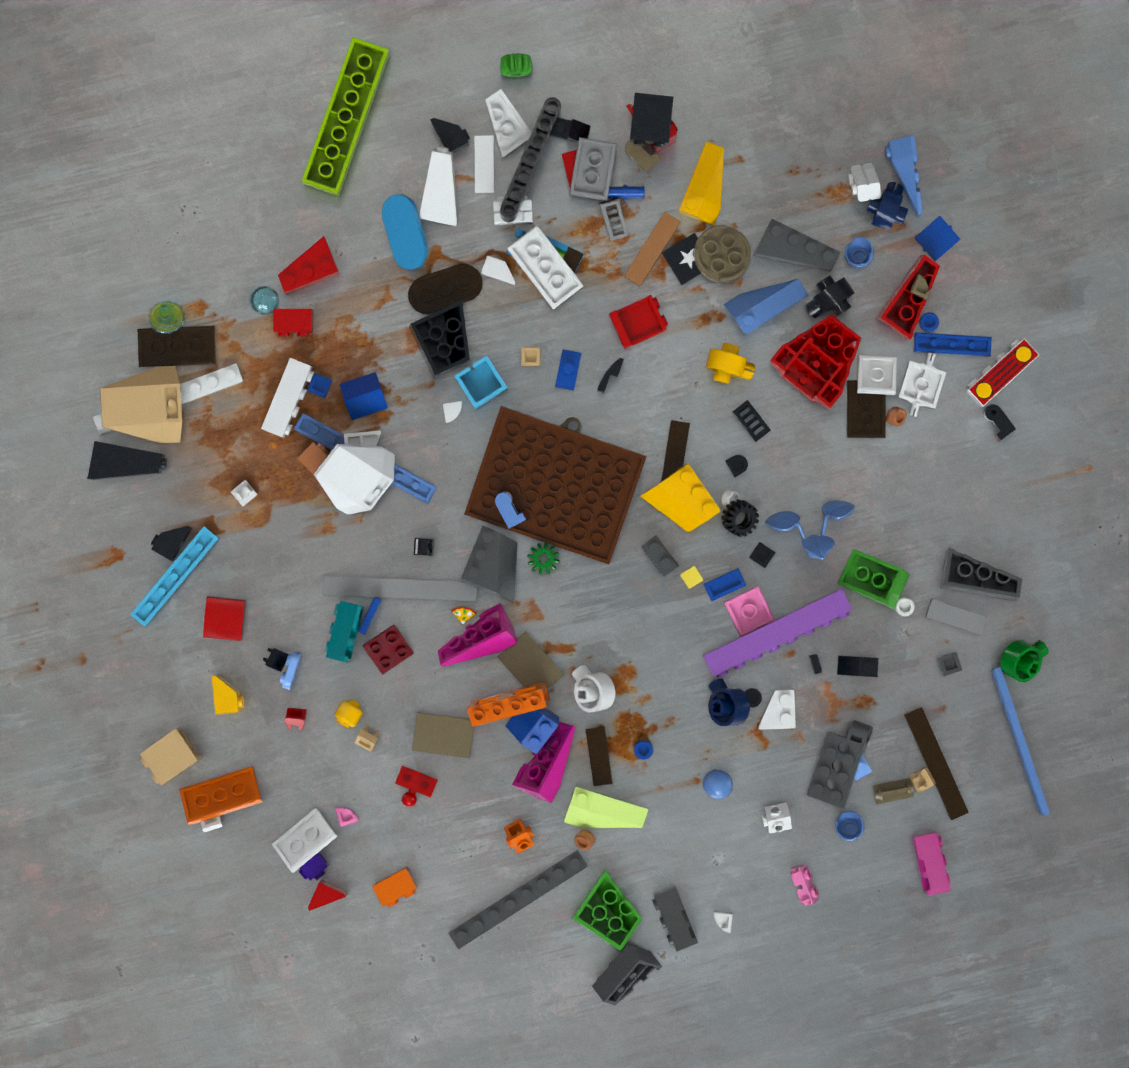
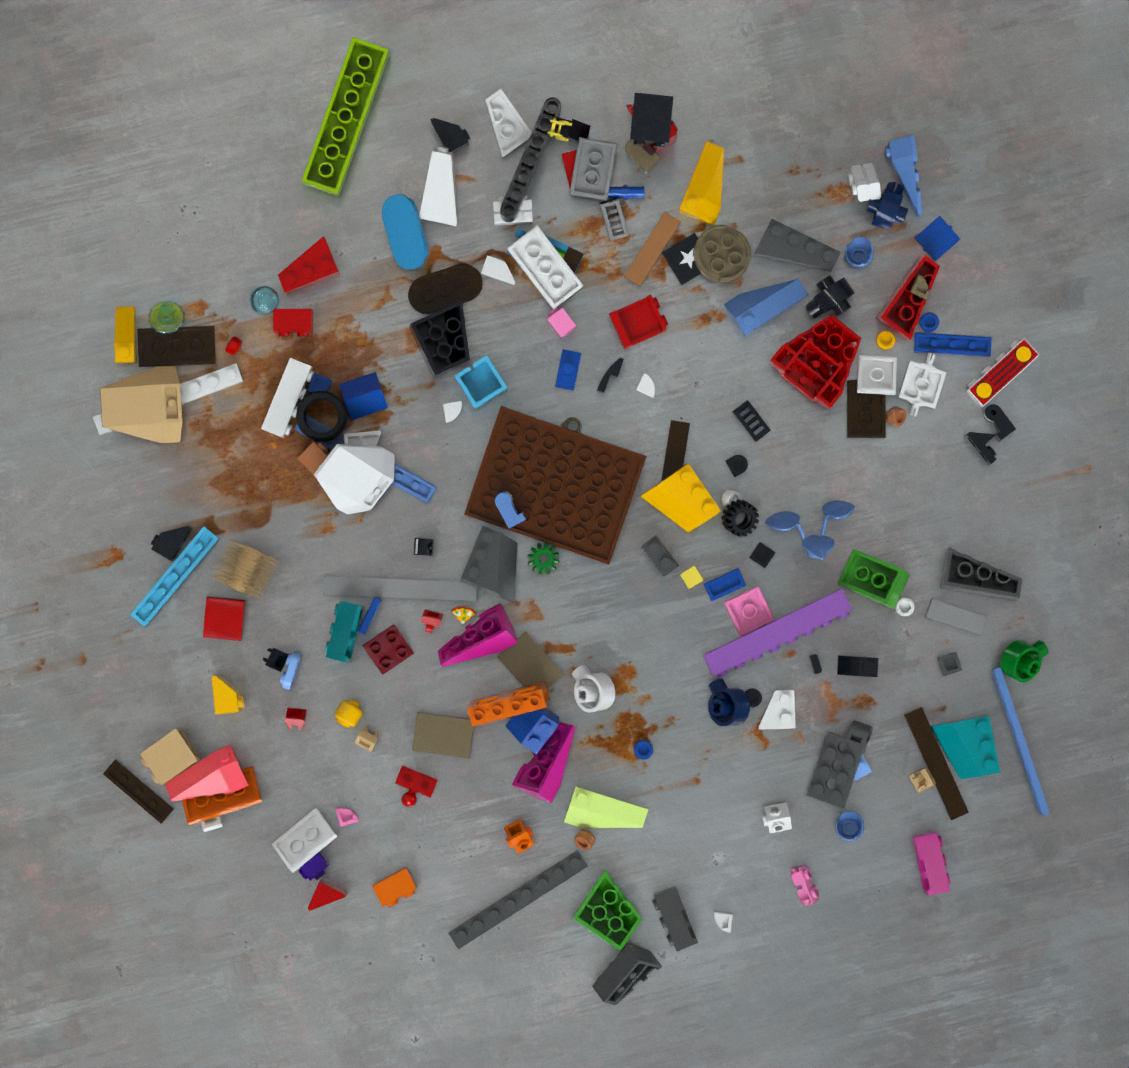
(117, 461): black slope -> none
(125, 335): none -> yellow slope
(138, 791): none -> dark brown tile
(212, 775): none -> coral wedge
(233, 346): none -> red tile
(244, 493): white tile -> none
(244, 569): none -> tan piece
(301, 416): none -> black tyre
(431, 619): none -> red tile
(484, 164): white tile -> none
(516, 65): bright green gear -> none
(530, 356): tan tile -> none
(558, 136): none -> light yellow piece
(561, 322): none -> bright pink brick
(599, 756): dark brown tile -> none
(646, 386): none -> white tile
(717, 784): medium blue hair -> none
(728, 363): yellow piece -> none
(885, 340): none -> yellow tile
(893, 791): dark tan hinge -> none
(969, 746): none -> teal wedge
(978, 441): none -> black slope

